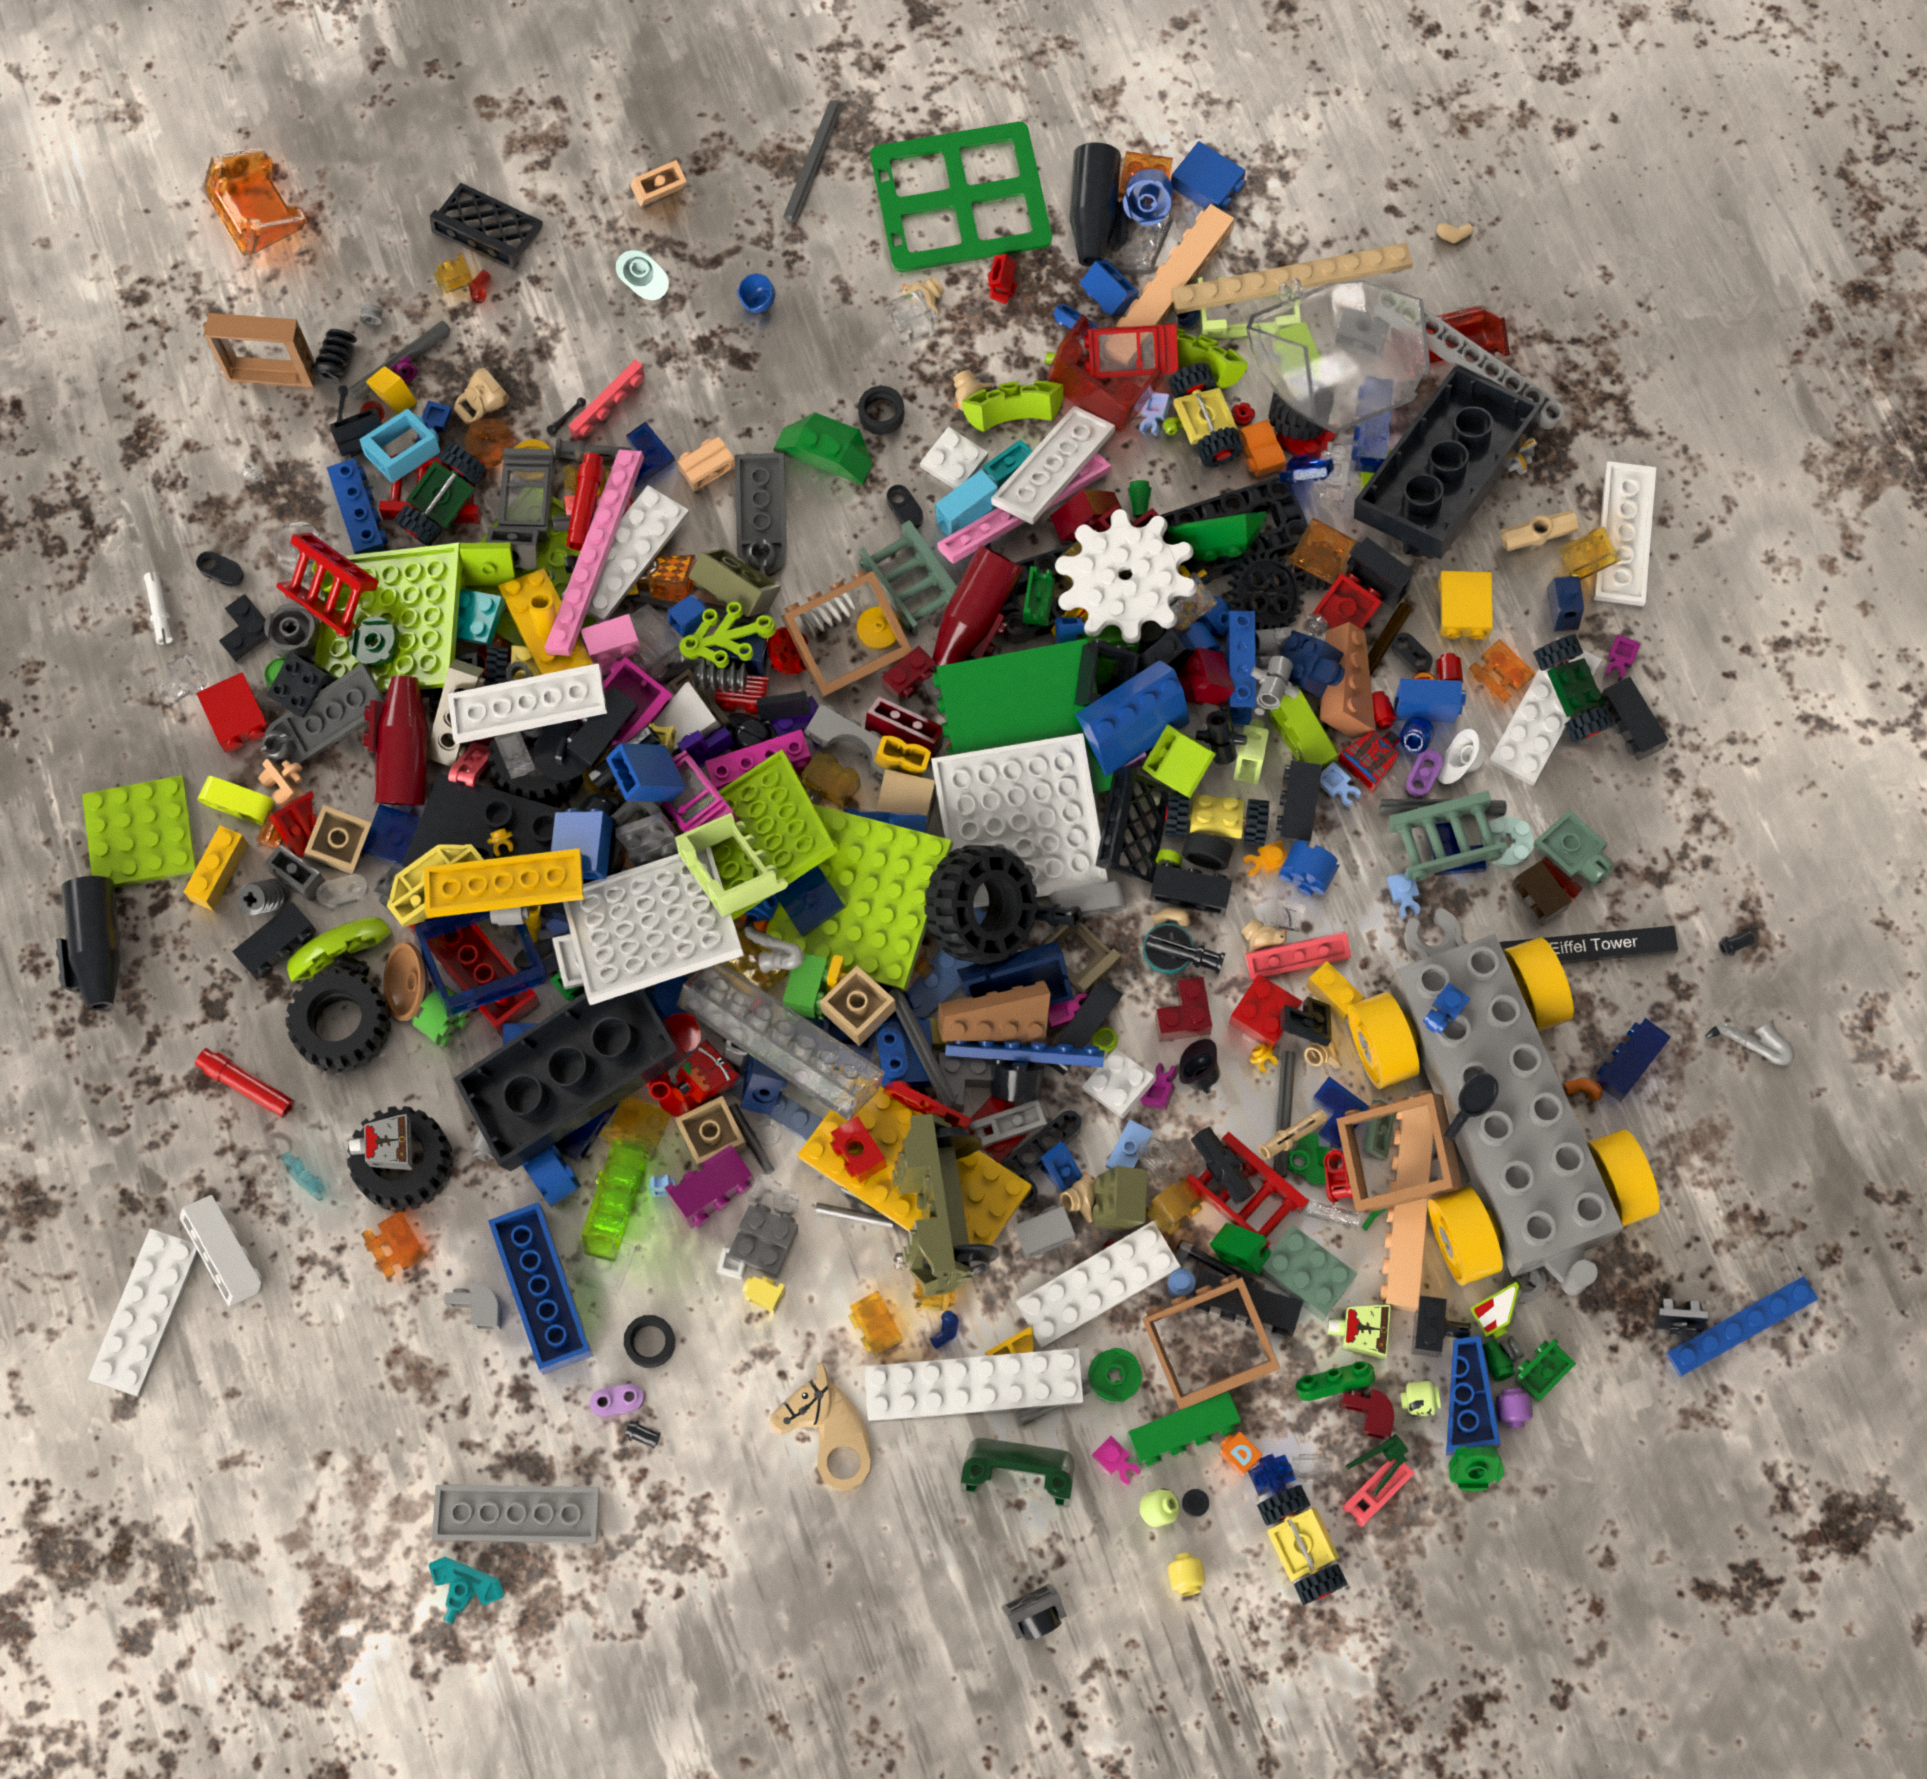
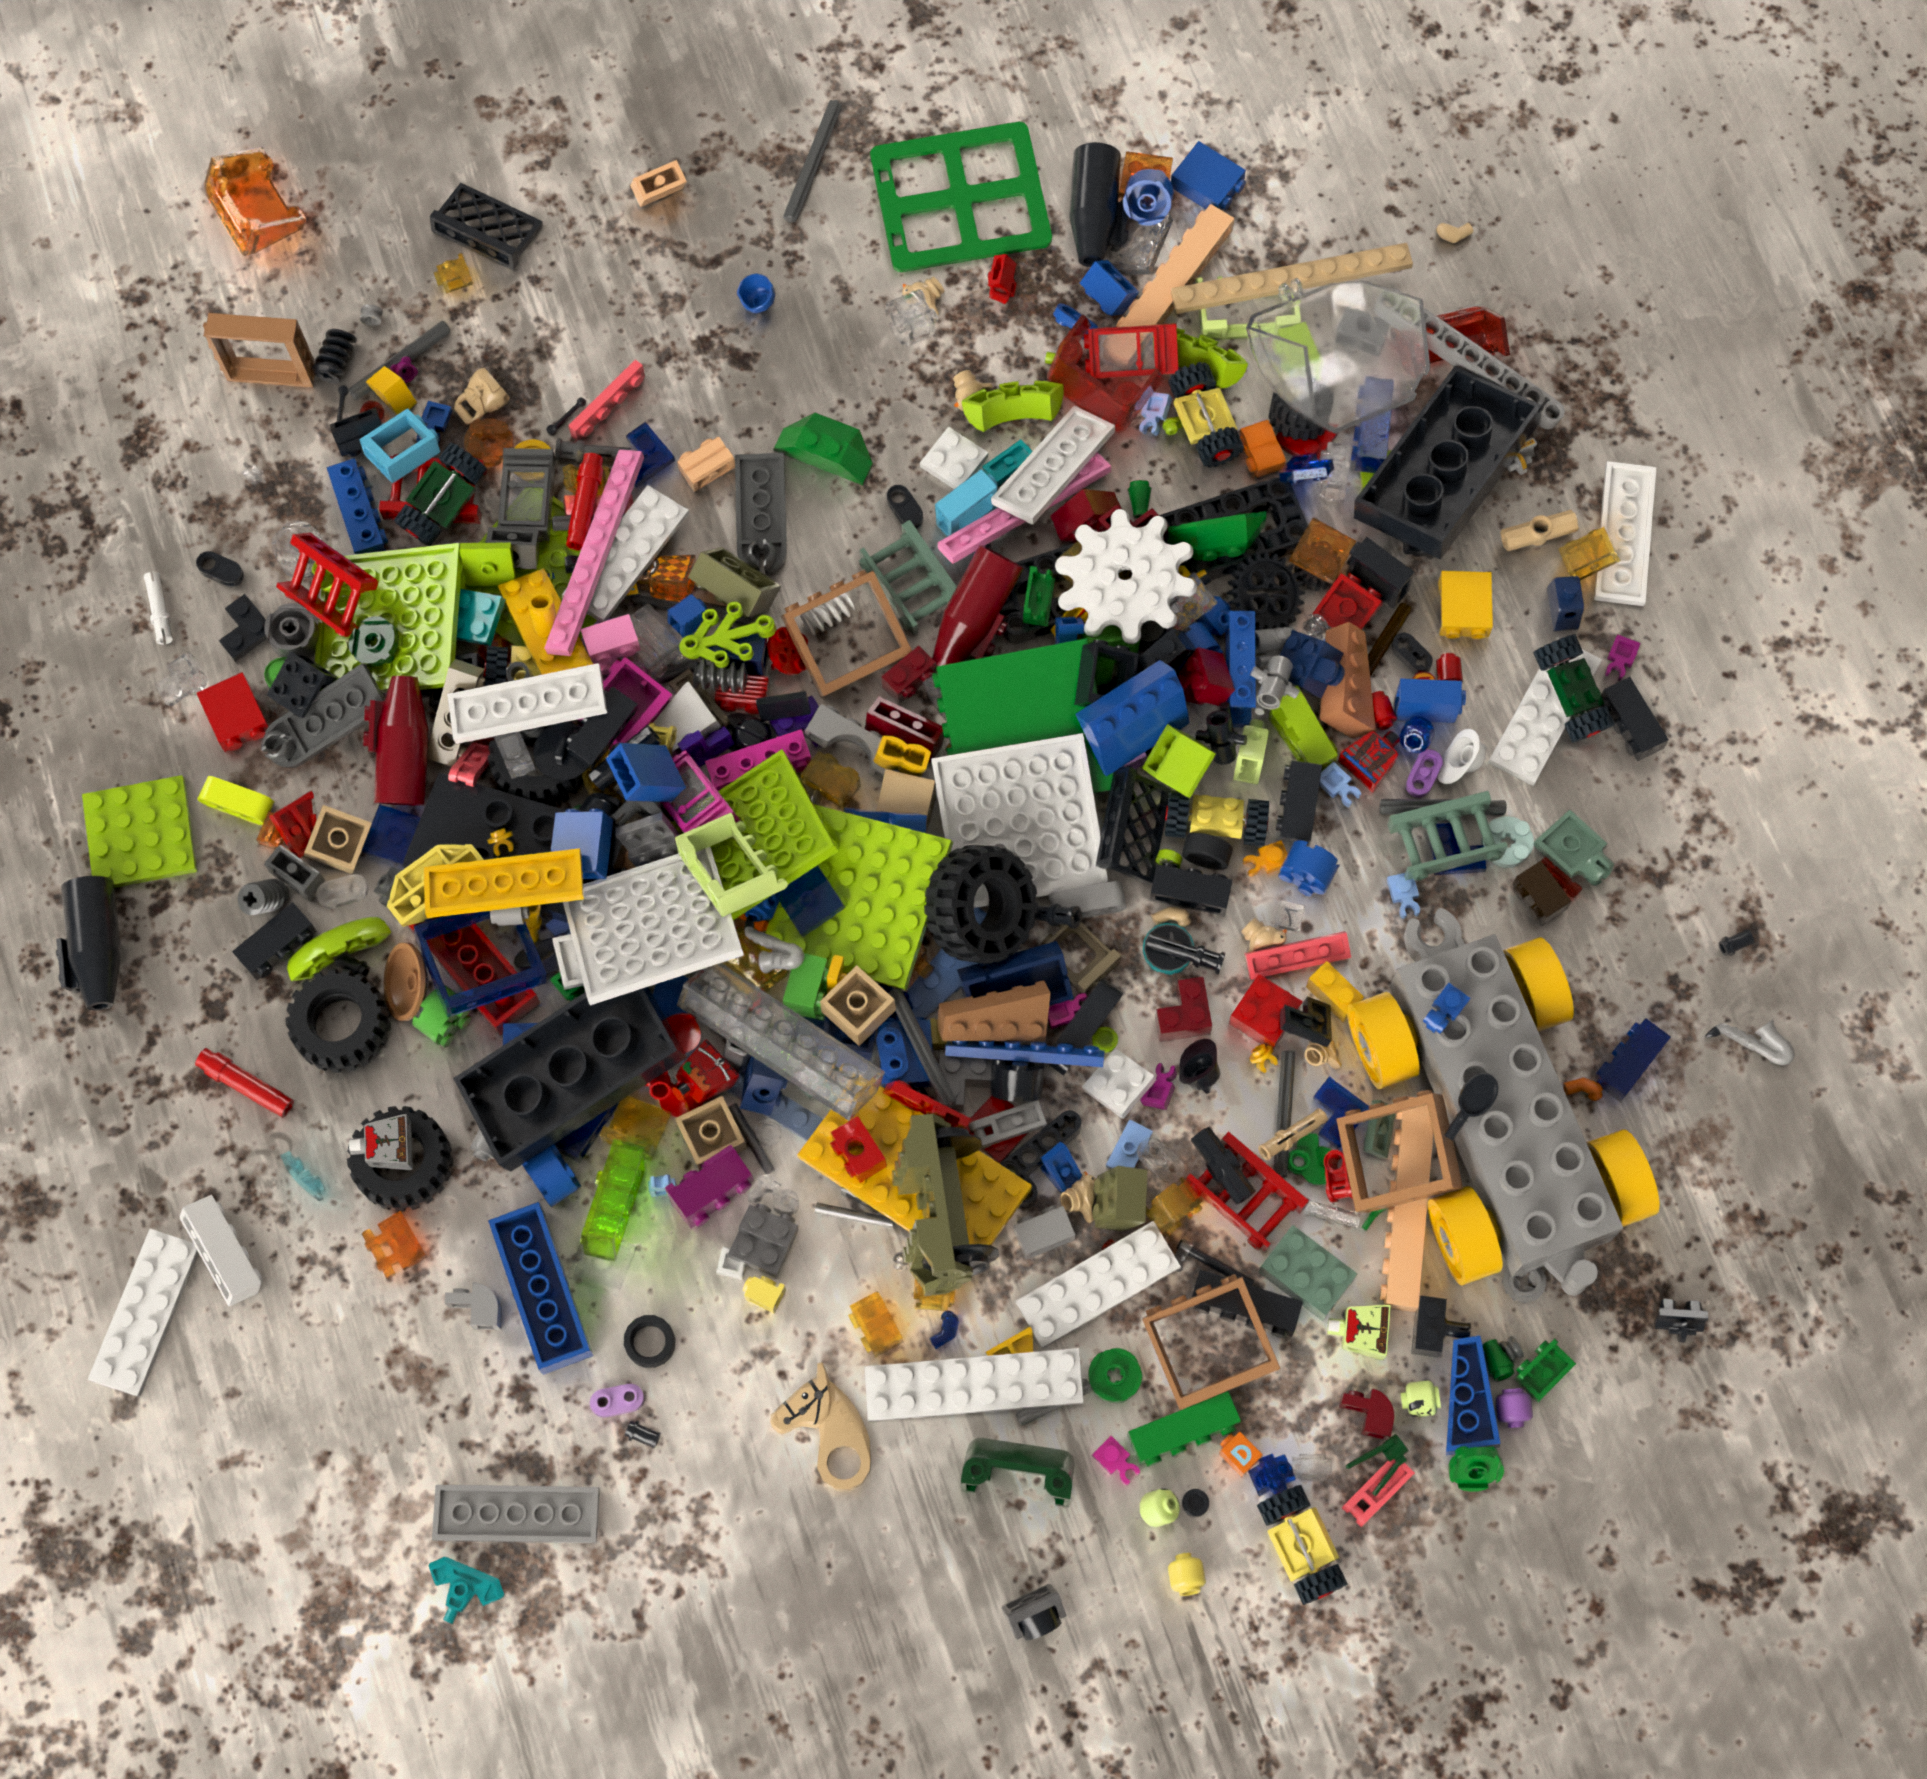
(216, 867): yellow brick -> none
(286, 777): light nougat hips -> none
(476, 287): clear red arm -> none
(642, 274): light aqua piece -> none
(874, 629): yellow piece -> none
(878, 393): black tyre -> none
(1181, 1283): medium blue brick -> none
(1188, 318): dark blue plate -> none
(1240, 1248): green hinge -> none
(1242, 420): red plate -> none
(1335, 1381): green plate -> none
(1498, 1311): slope -> none
(1507, 665): clear orange plate -> none
(1610, 944): black tile -> none
(1741, 1326): blue plate -> none

